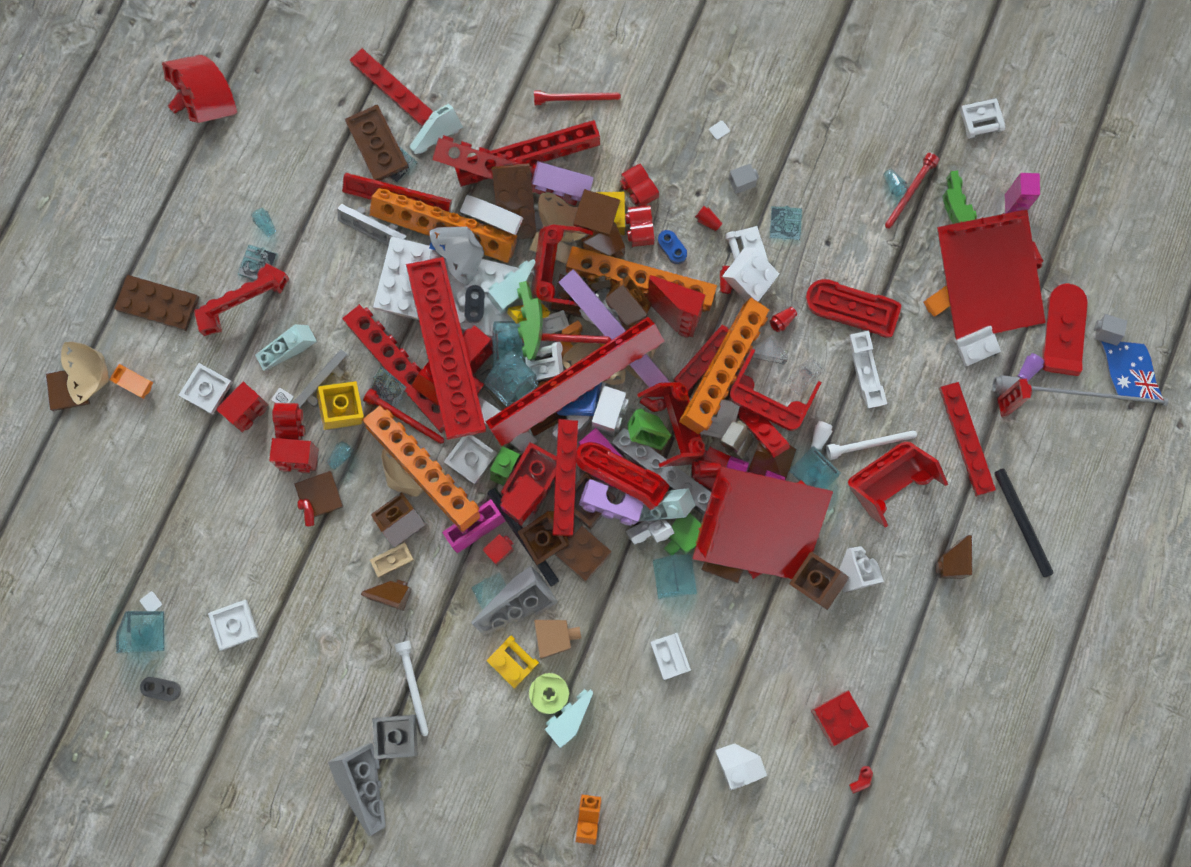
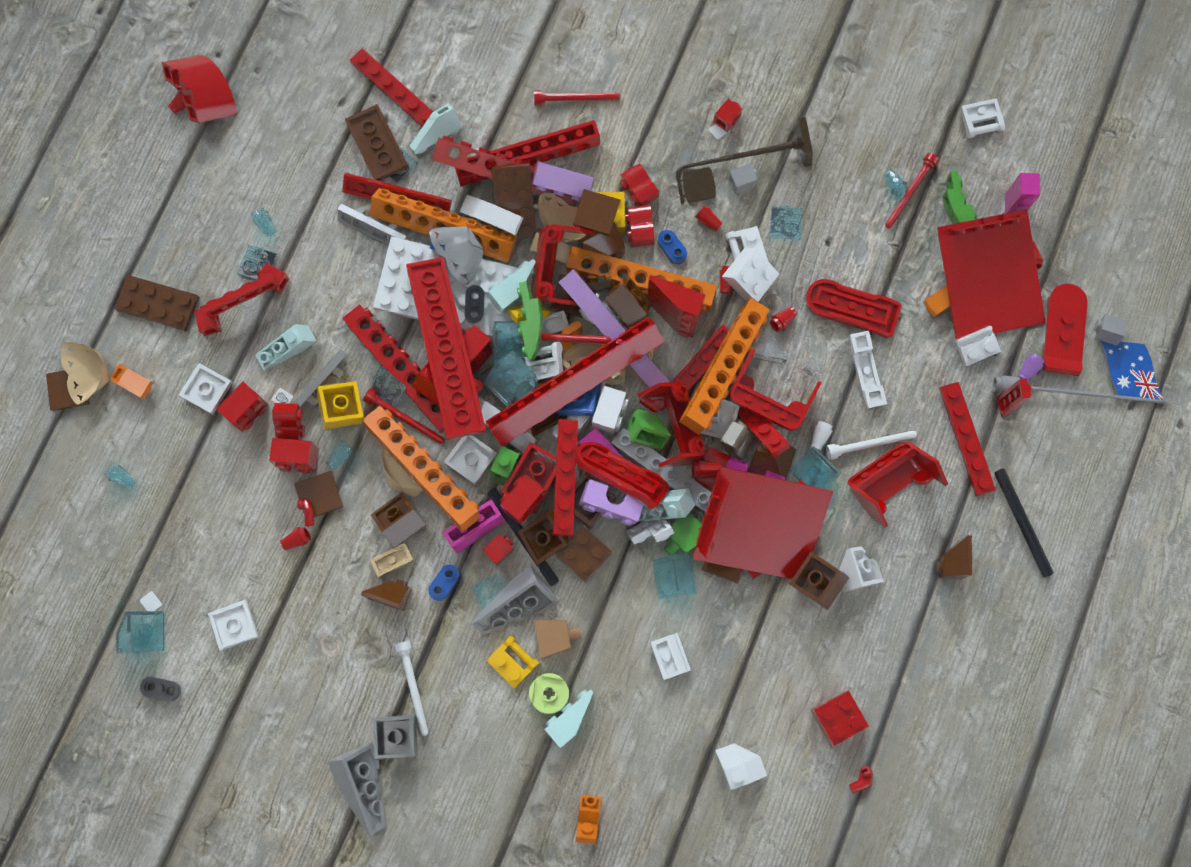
(120, 476): none -> clear light blue cone
(296, 538): none -> red cone
(444, 582): none -> blue plate
(700, 183): none -> dark brown piece
(727, 115): none -> red brick

